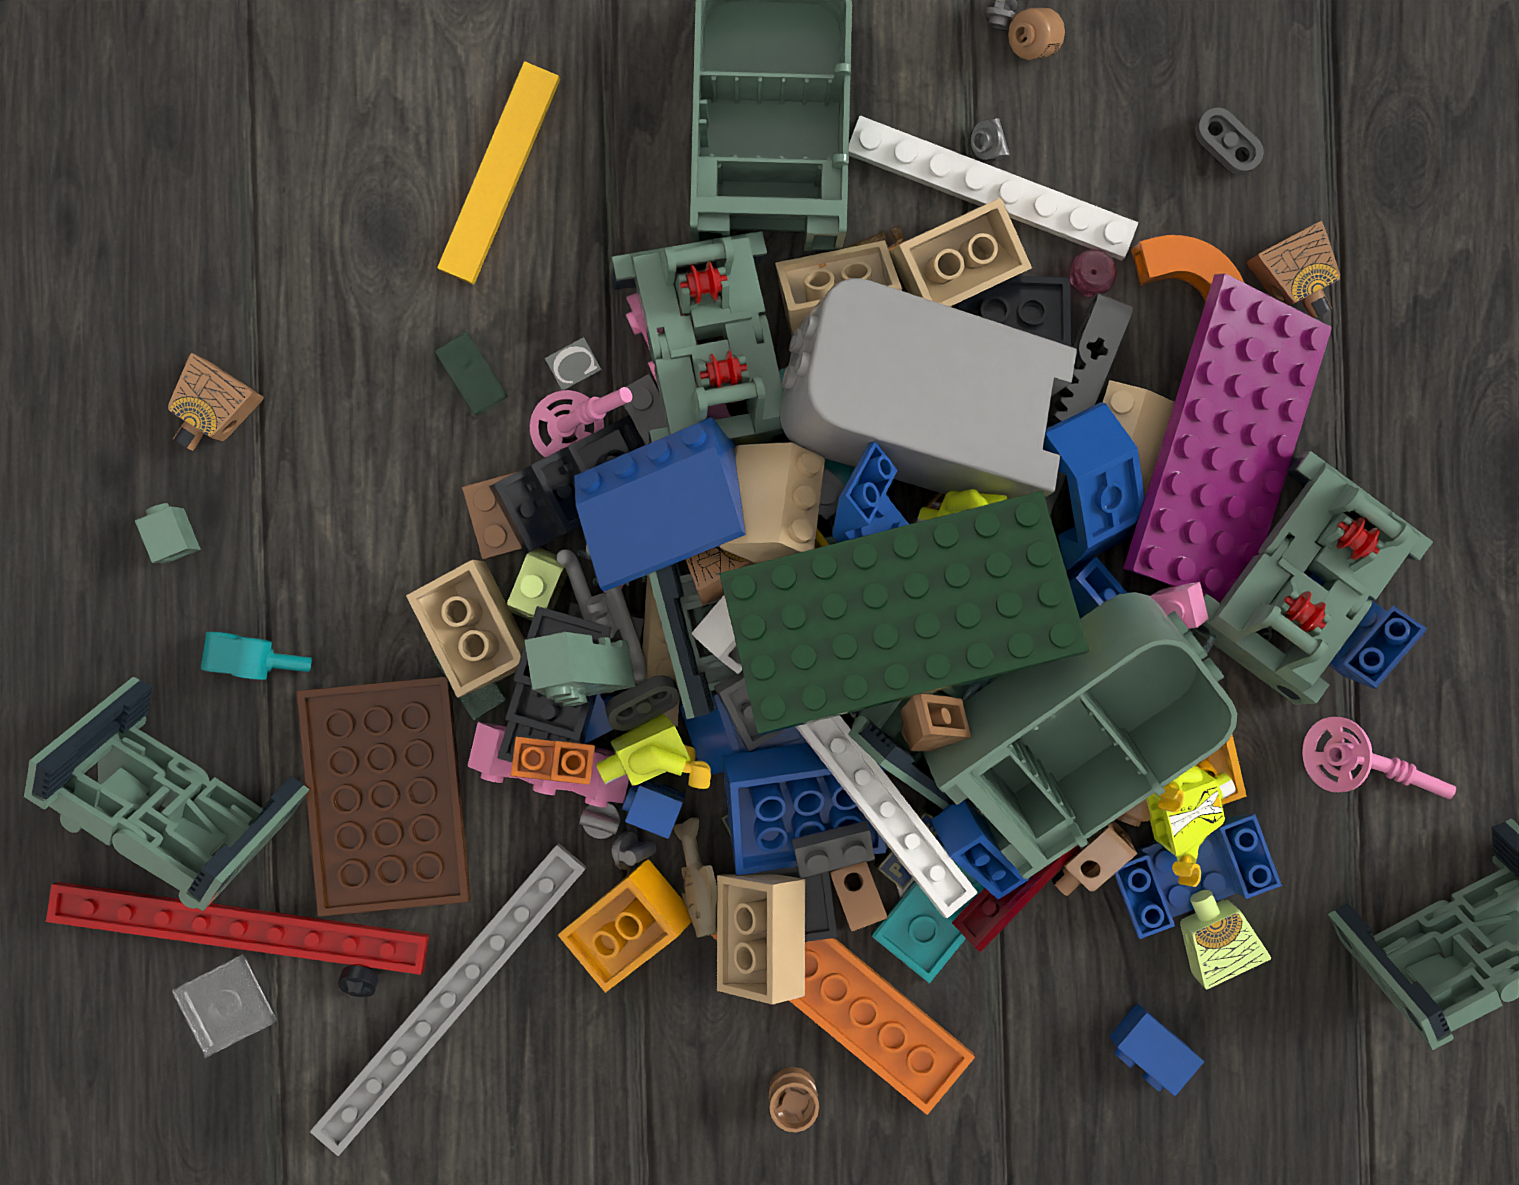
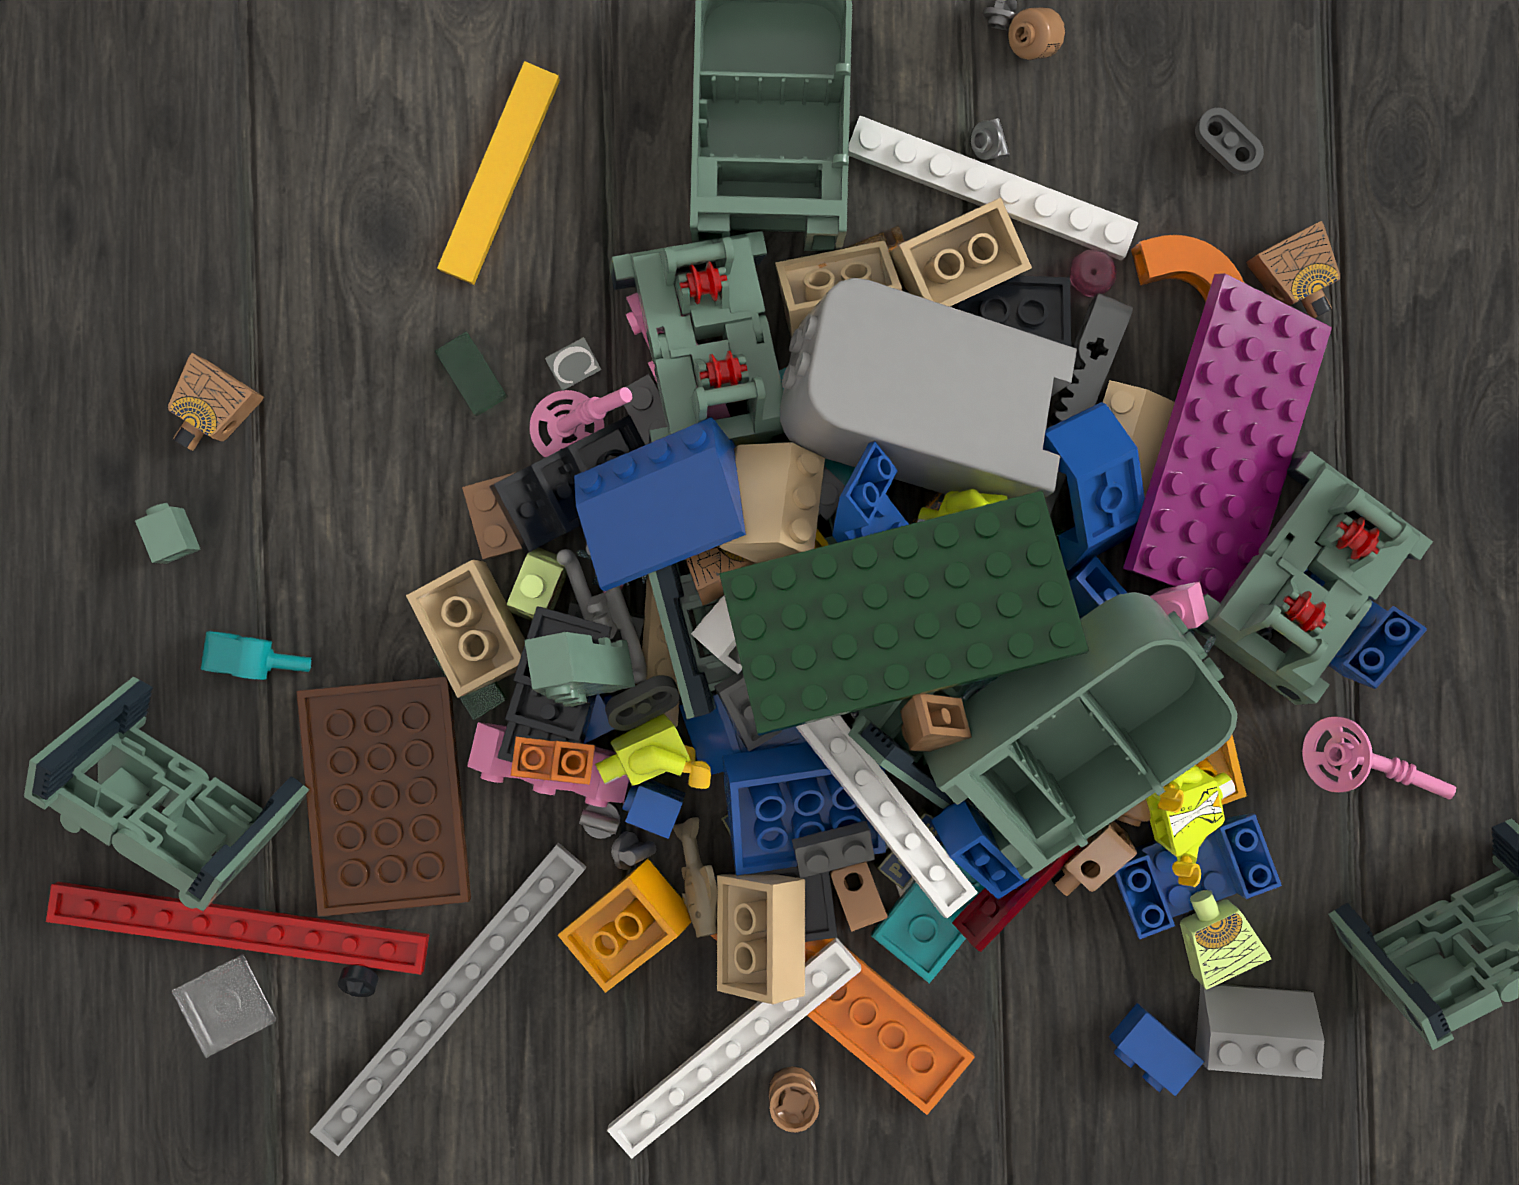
(730, 1052): none -> white plate
(1260, 1031): none -> light grey slope

